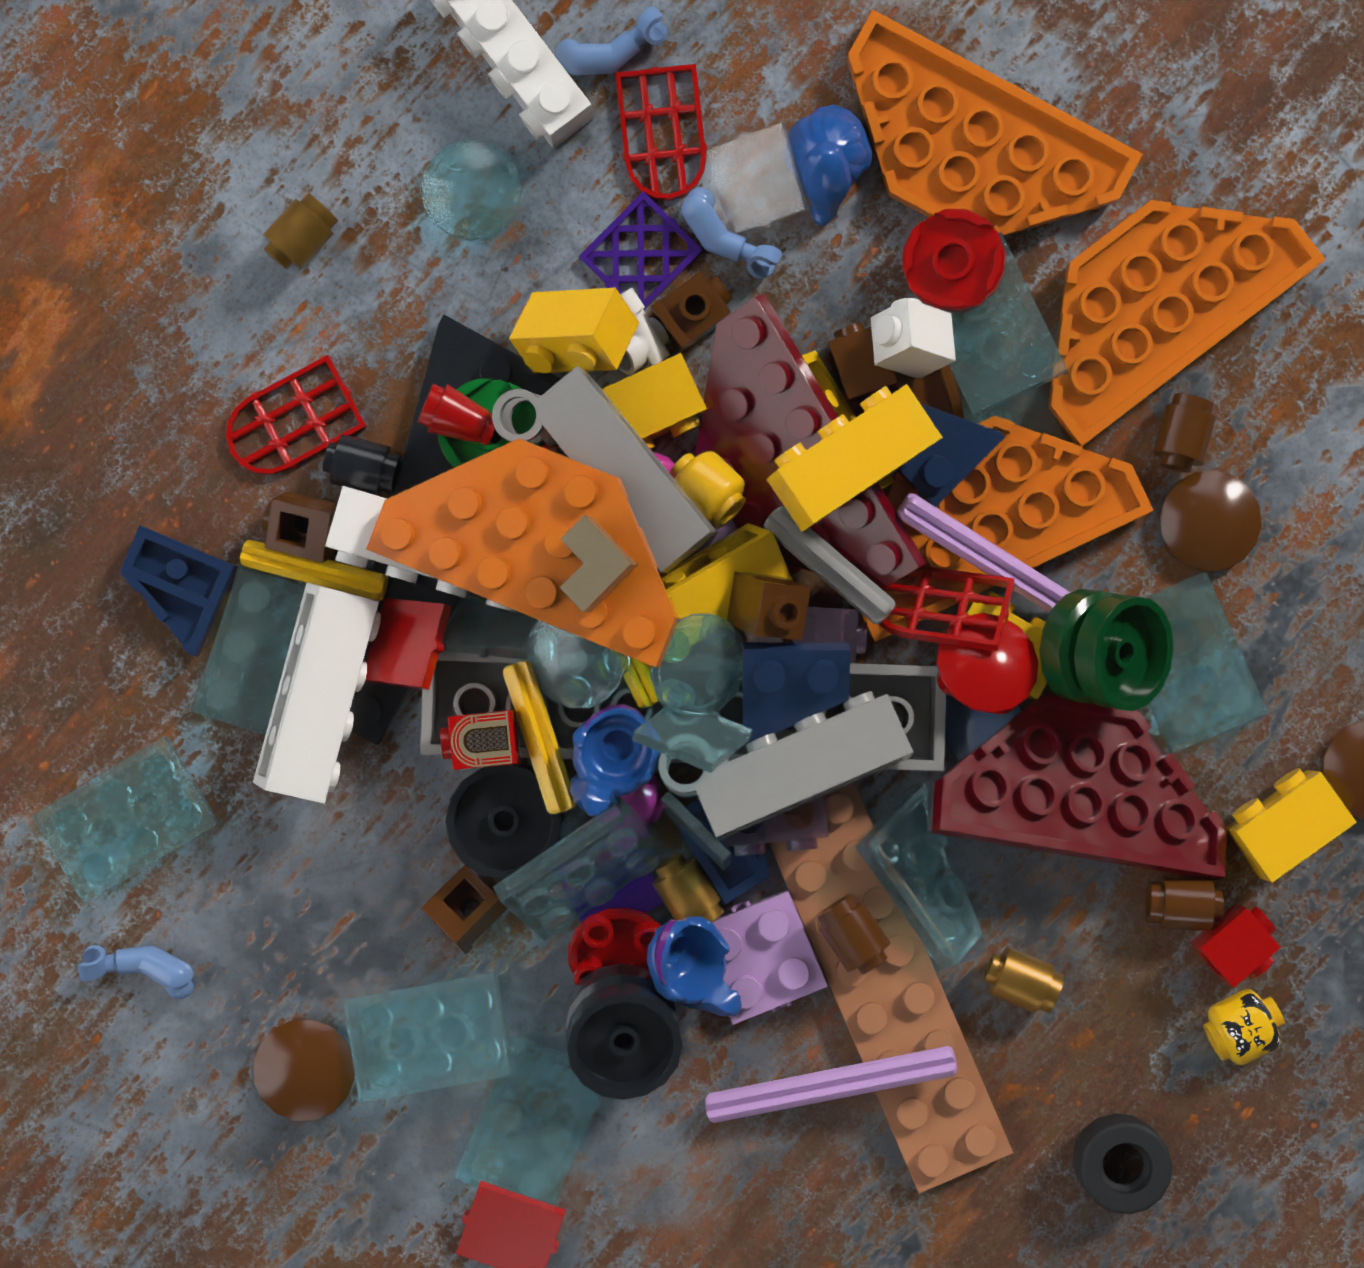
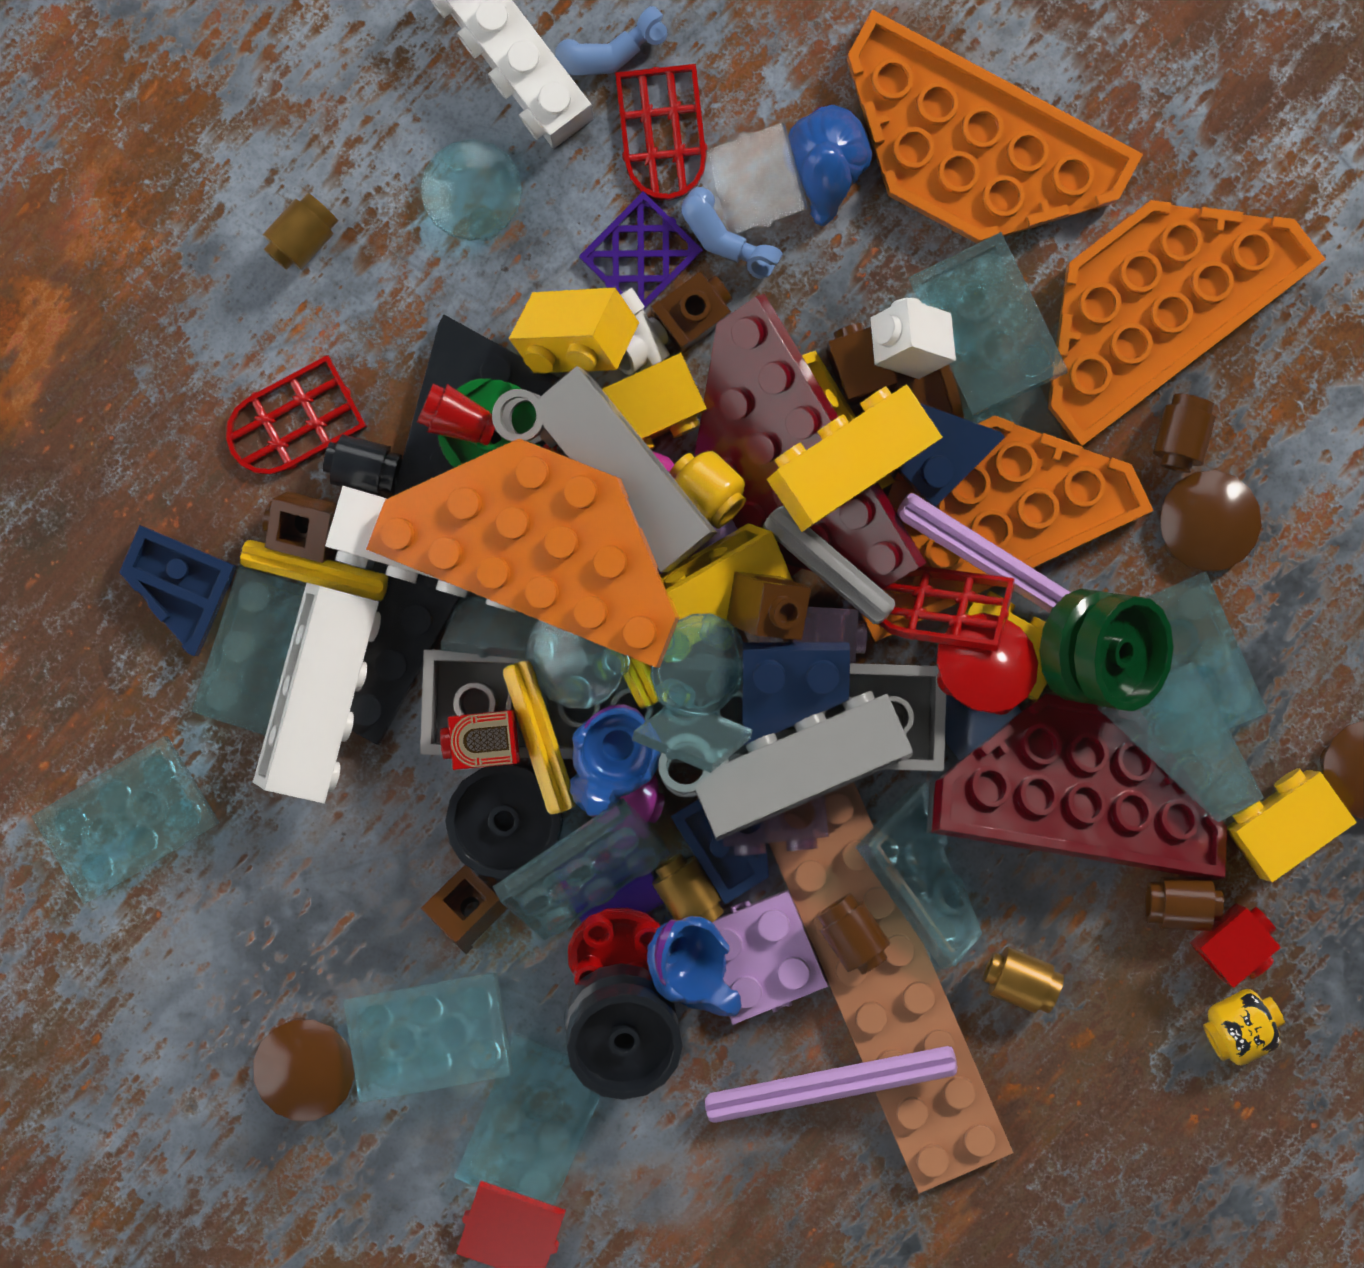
(148, 960): medium blue arm -> none
(407, 643): red piece -> none
(603, 564): dark tan piece -> none
(696, 831): clear light blue piece -> none
(954, 260): red tile -> none
(1145, 1187): black tyre -> none
(1191, 743): none -> clear light blue wing

